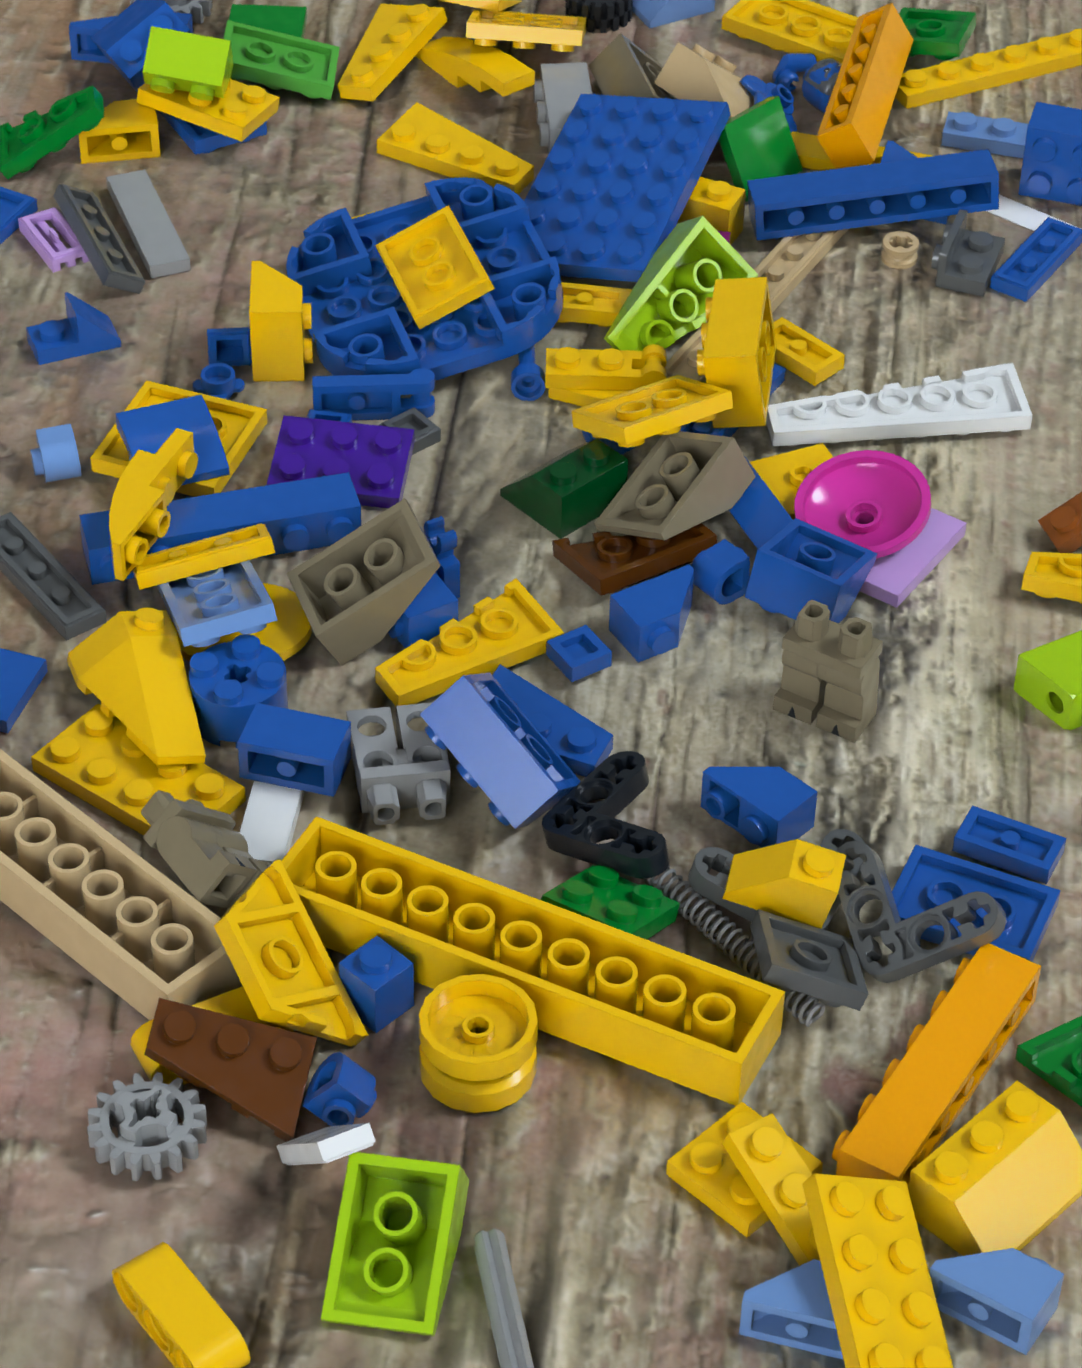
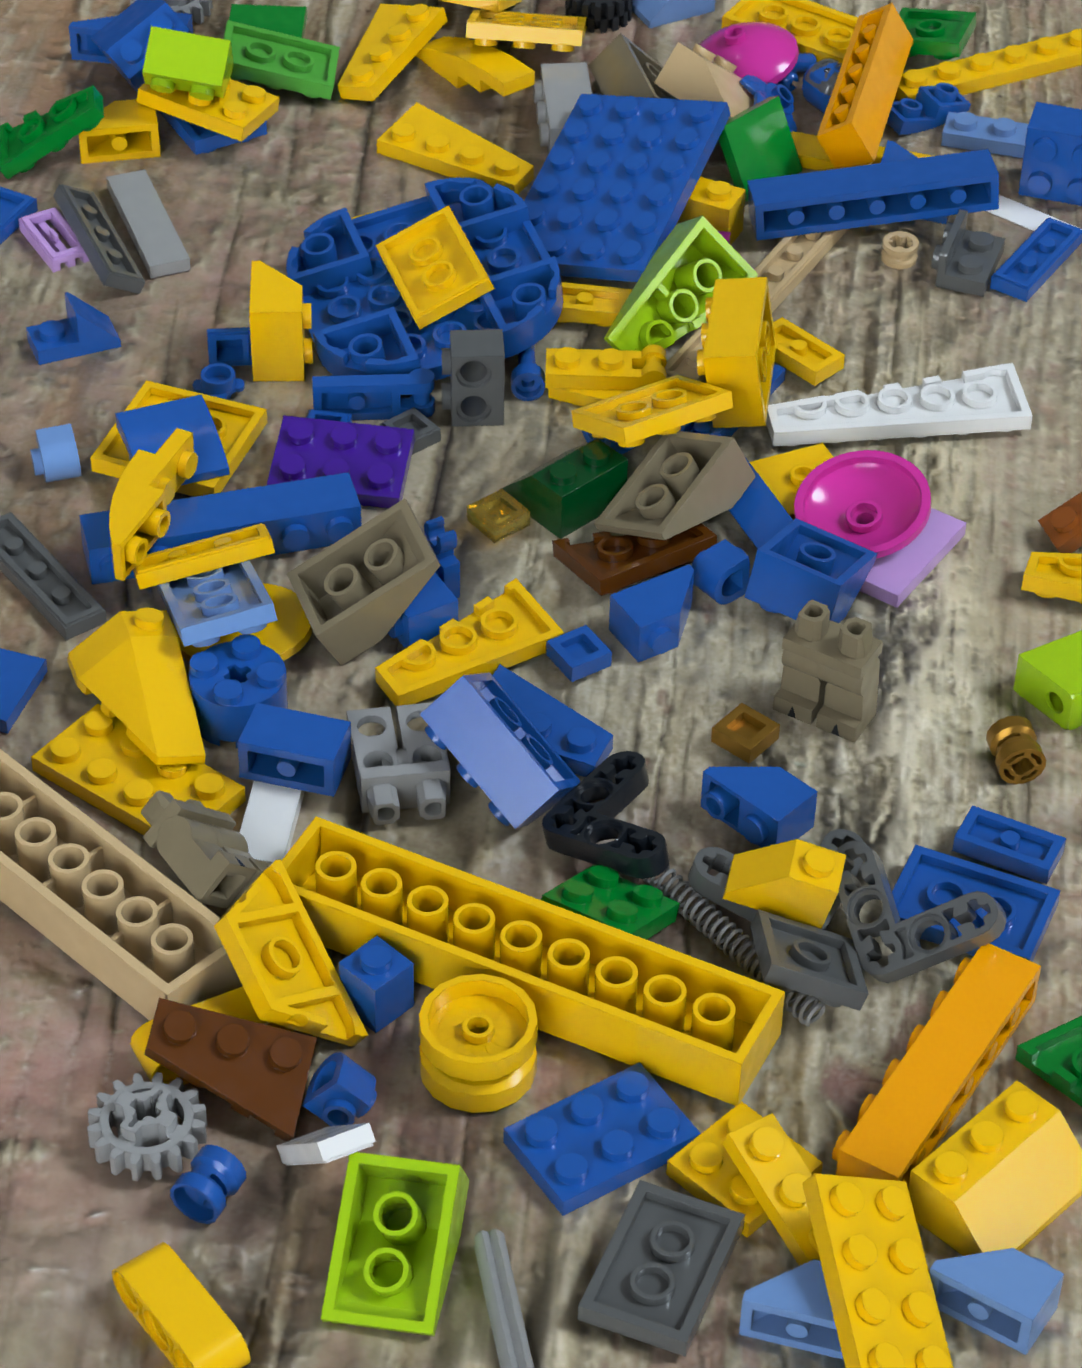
(204, 1189): none -> blue wheel
(476, 377): none -> dark grey brick
(498, 515): none -> clear yellow plate
(600, 1138): none -> blue plate
(661, 1267): none -> dark grey plate
(745, 733): none -> pearl gold plate
(756, 49): none -> dark pink dish
(927, 110): none -> blue slope
(1016, 749): none -> pearl gold wheel

